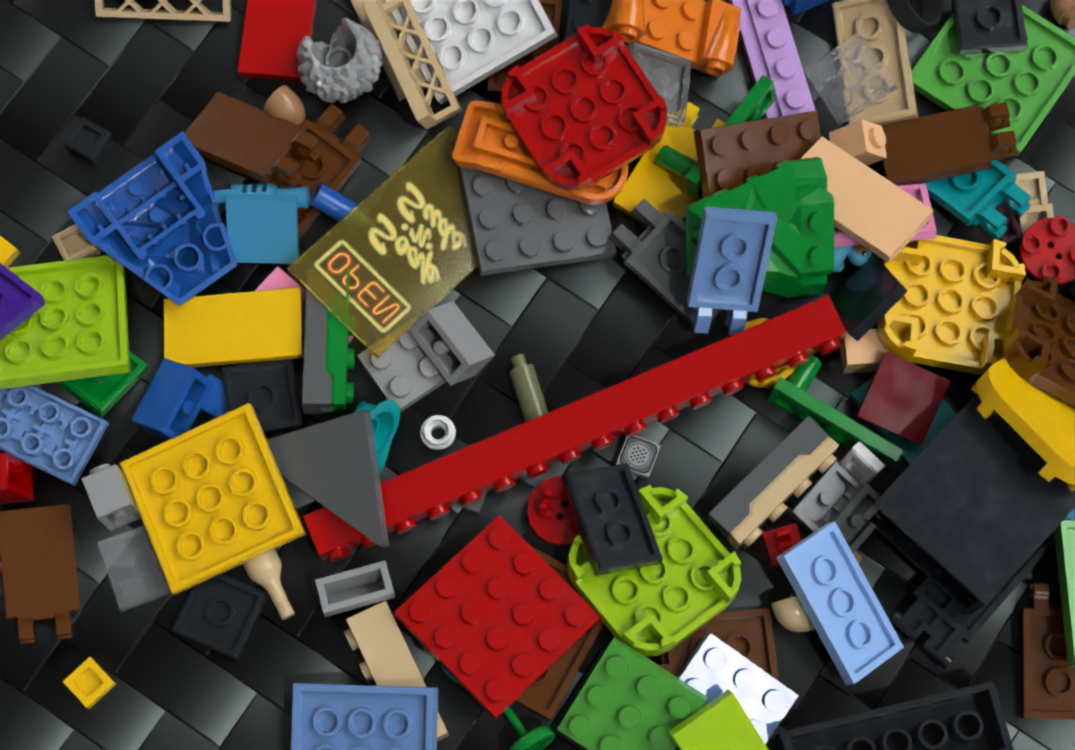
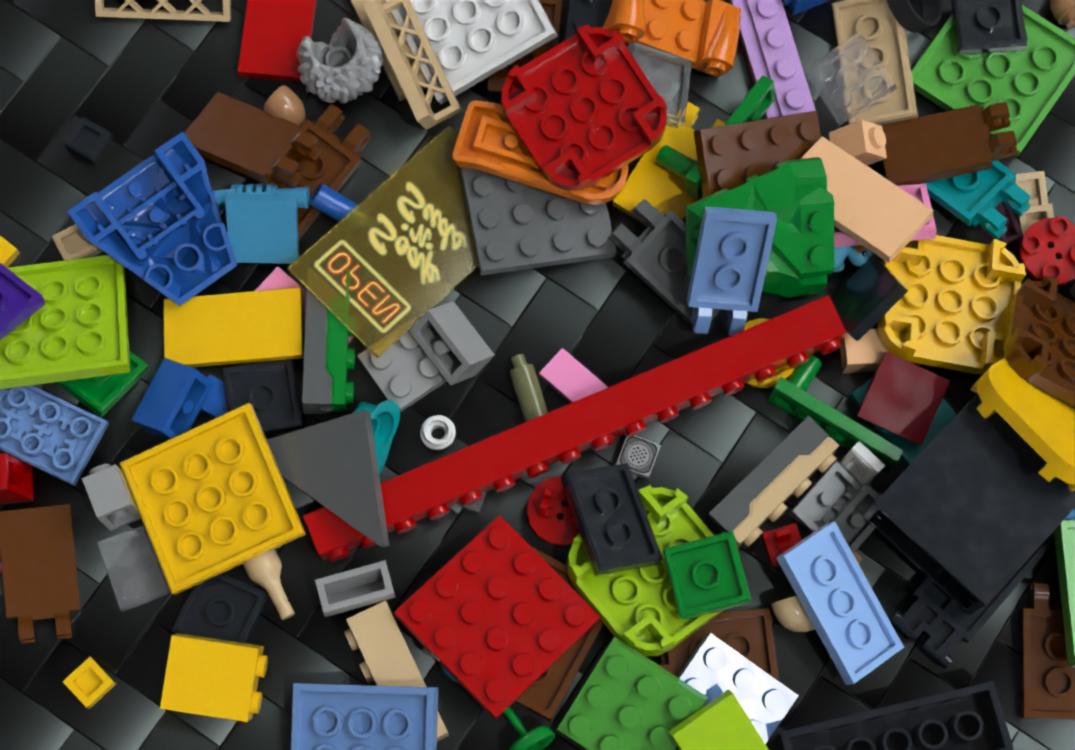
(213, 677): none -> yellow brick
(570, 377): none -> bright pink tile
(707, 575): none -> green tile

